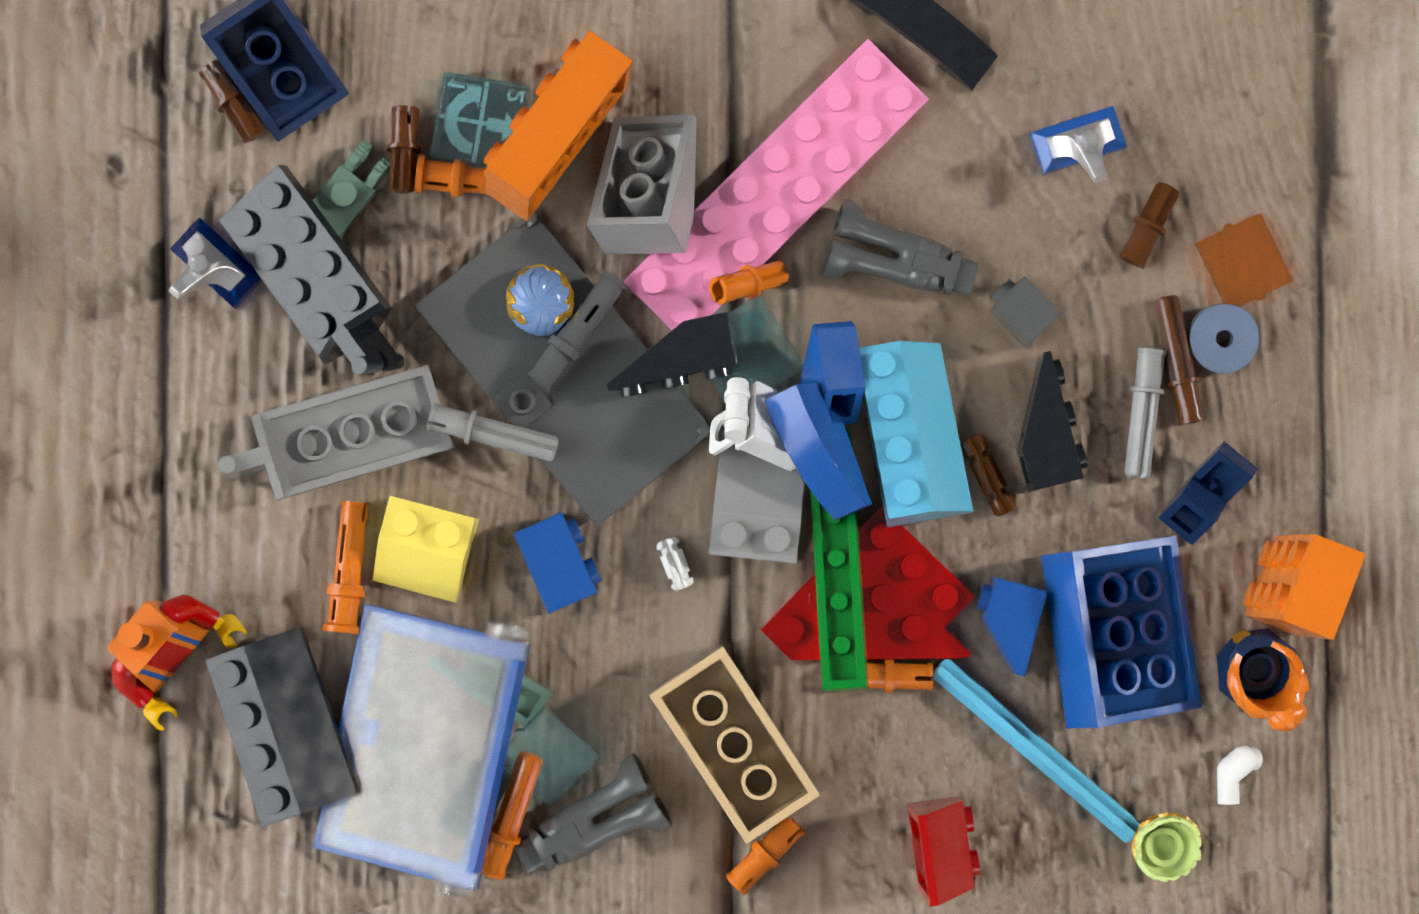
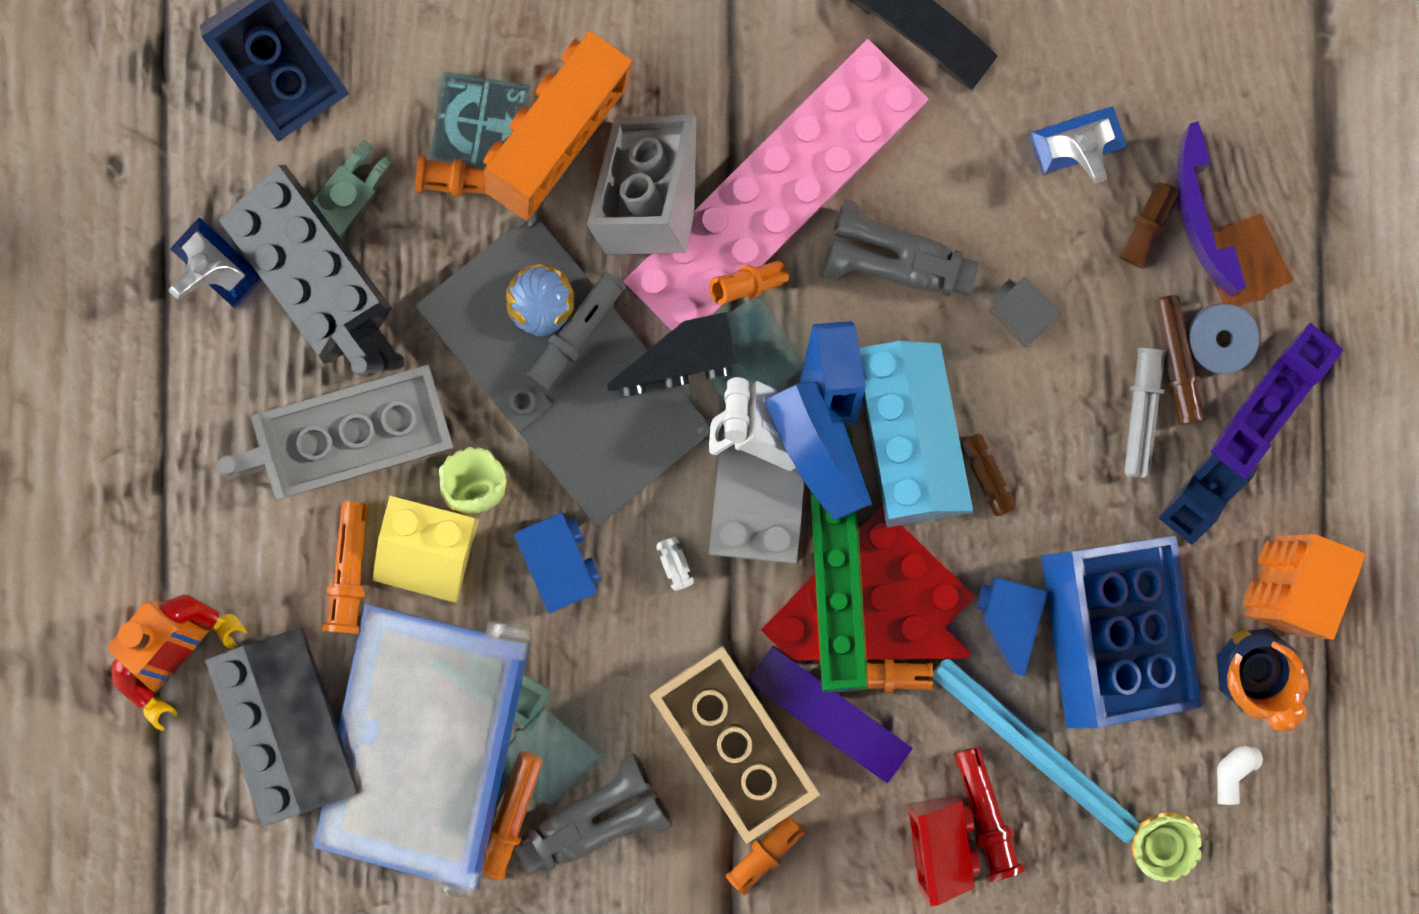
(232, 102): reddish brown axle -> none
(403, 149): reddish brown axle -> none
(472, 481): none -> yellowish green hair
(492, 432): light grey axle -> none
(829, 715): none -> dark purple slope
(993, 833): none -> red pin
(1046, 438): black slope -> none
(1220, 264): none -> dark purple slope
(1275, 399): none -> dark purple slope

